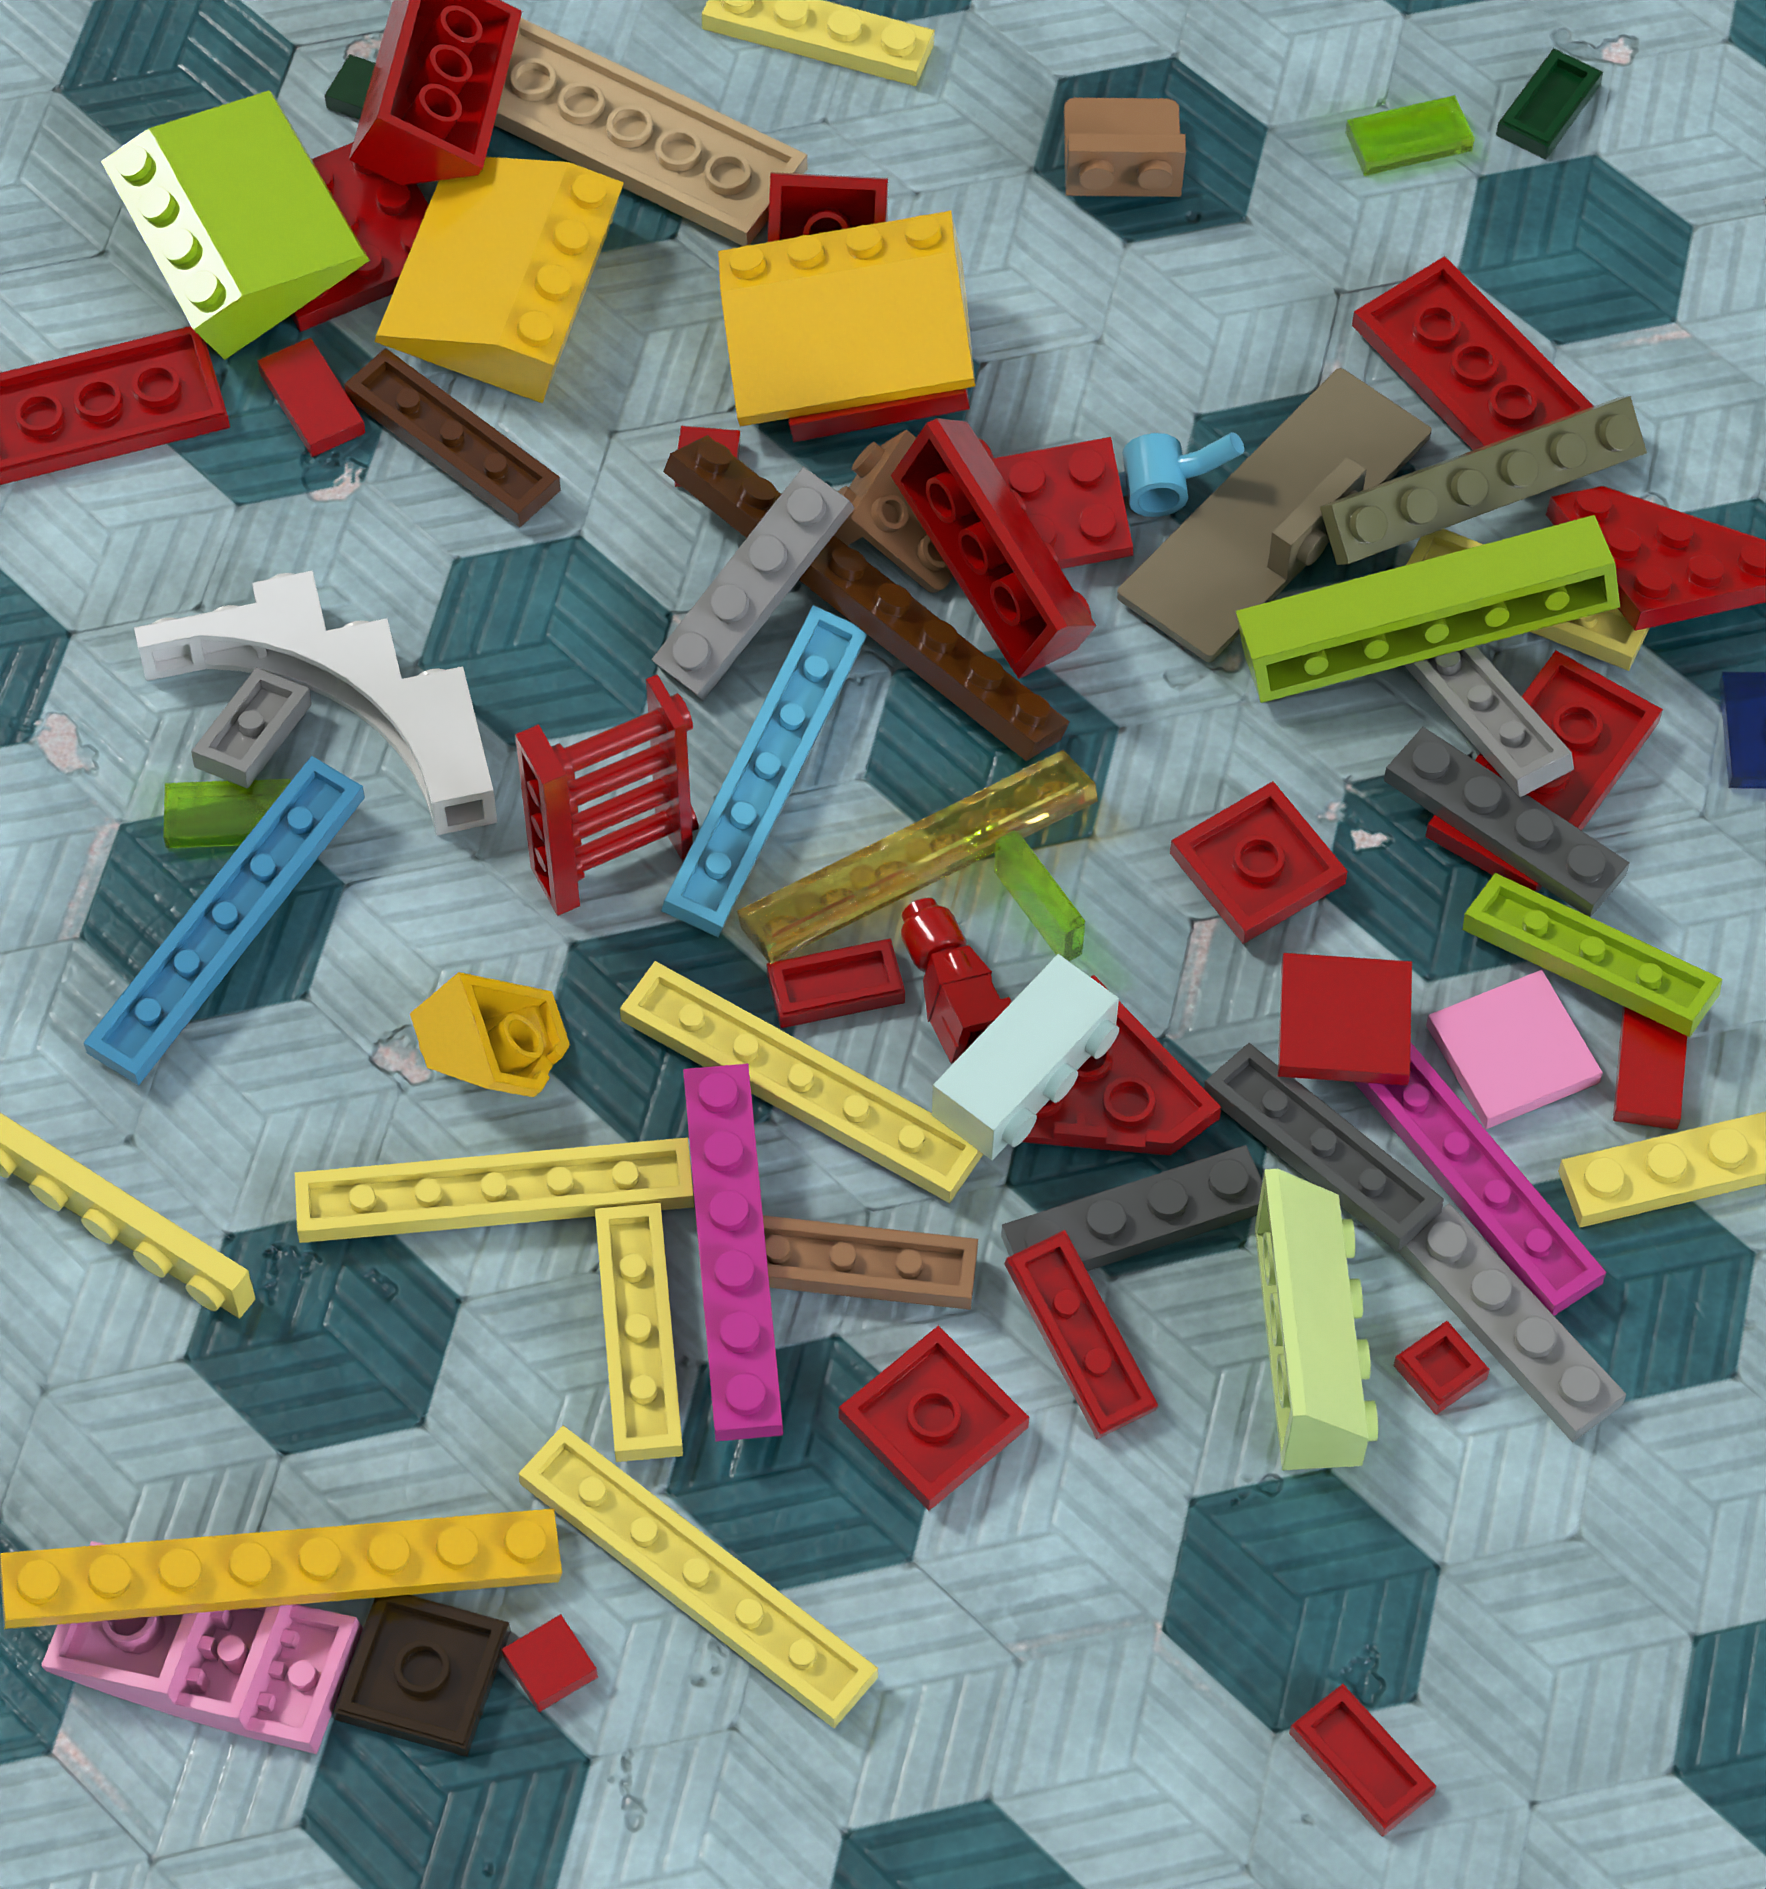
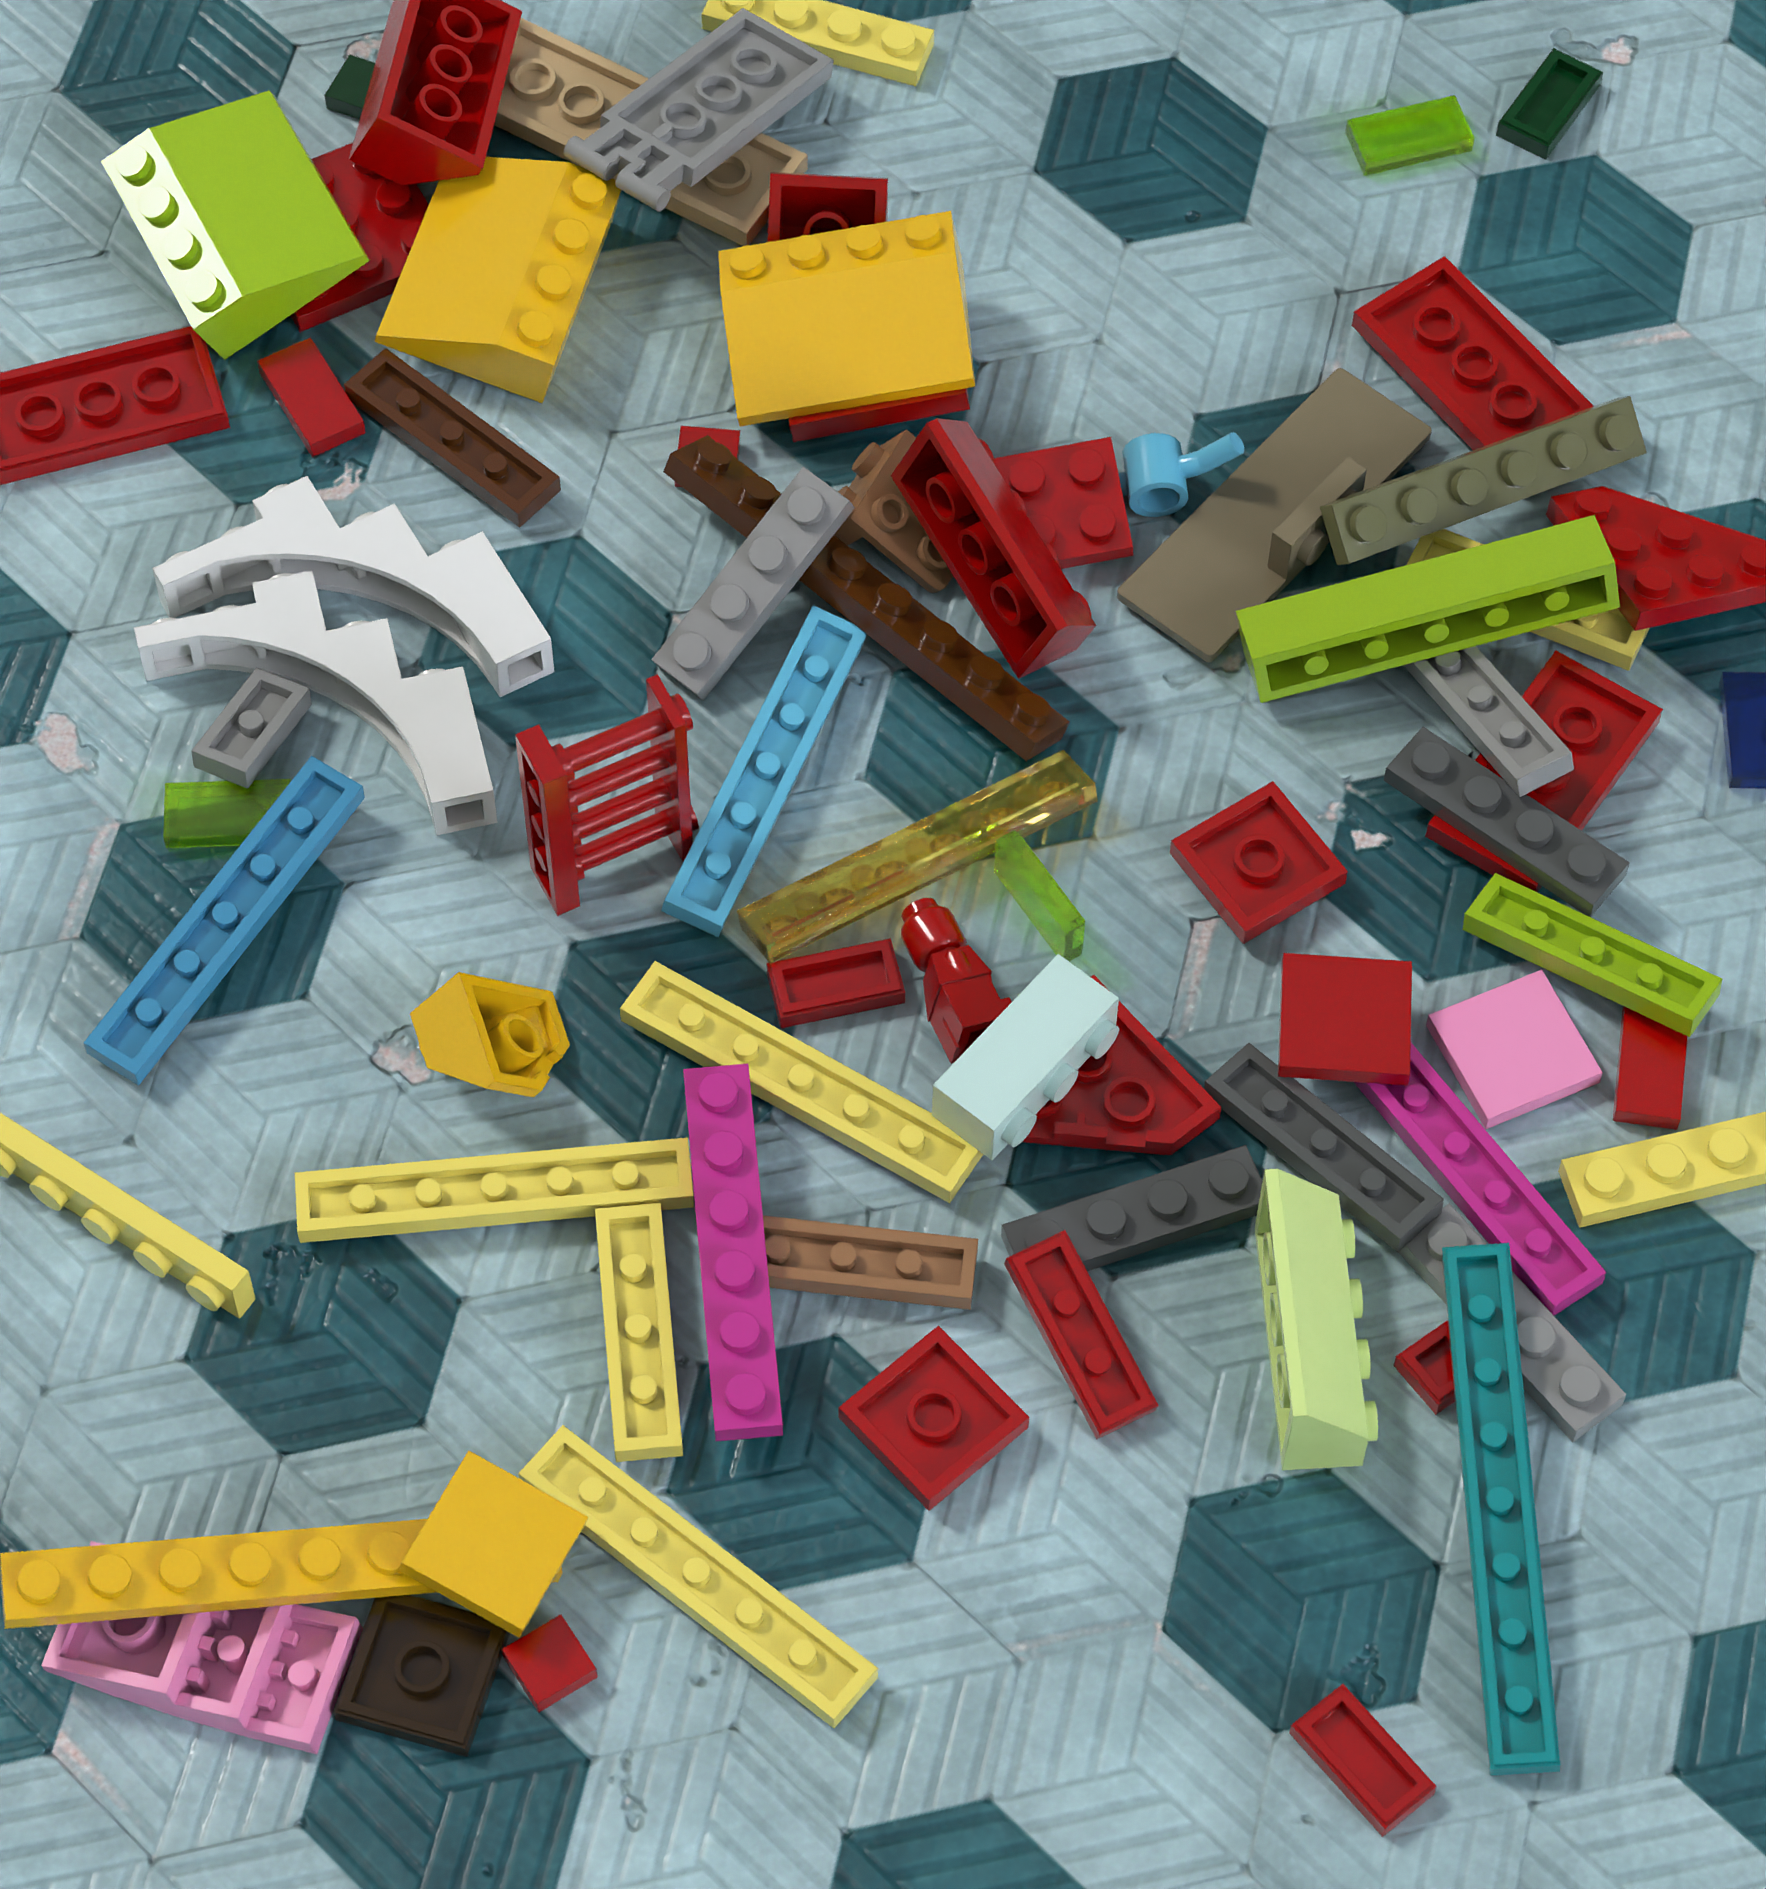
(456, 590): none -> white arch
(493, 1544): none -> yellow tile
(701, 108): none -> light grey hinge
(1123, 147): medium nougat bracket -> none
(1500, 1511): none -> teal tile

